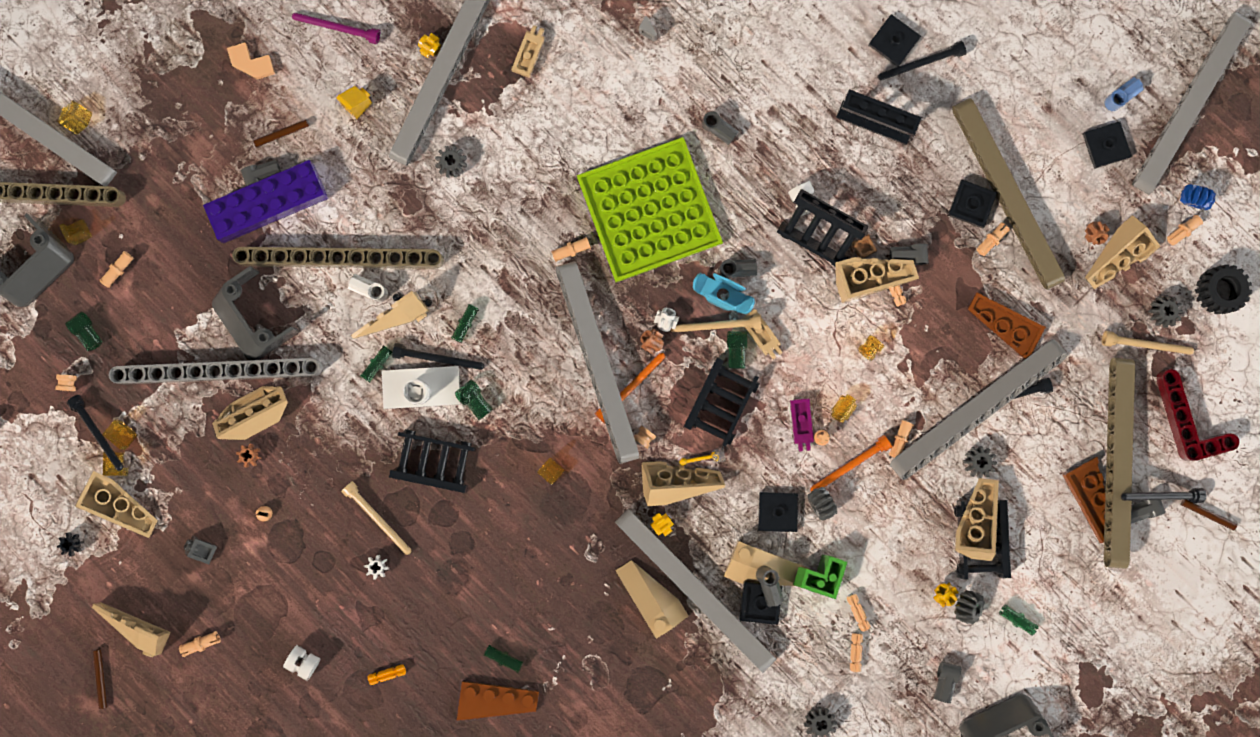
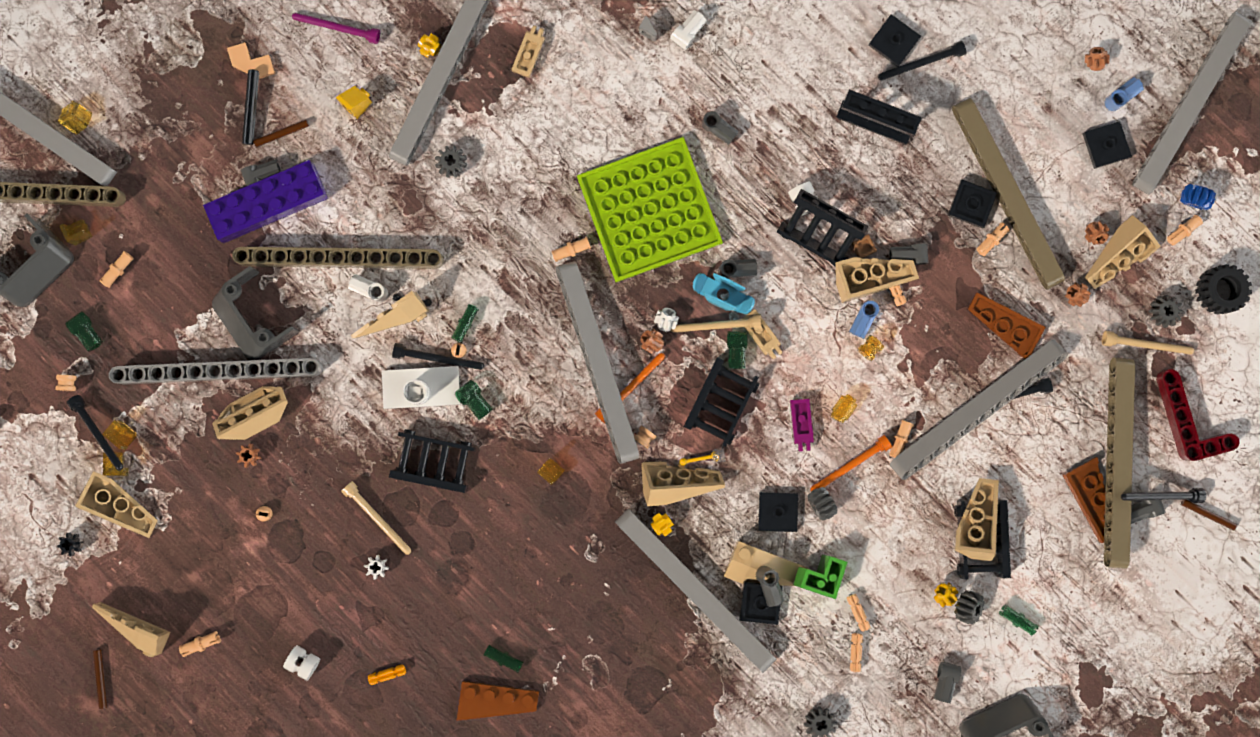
(199, 549): dark grey bracket -> none
(250, 107): none -> black axle
(376, 364): clear green pin -> none
(462, 352): none -> light nougat hinge
(656, 604): tan wedge -> none
(685, 34): none -> white piece
(821, 437): light nougat axle -> none
(863, 321): none -> medium blue piece
(980, 454): dark grey gear -> none
(1078, 294): none -> nougat gear
(1097, 58): none -> nougat gear

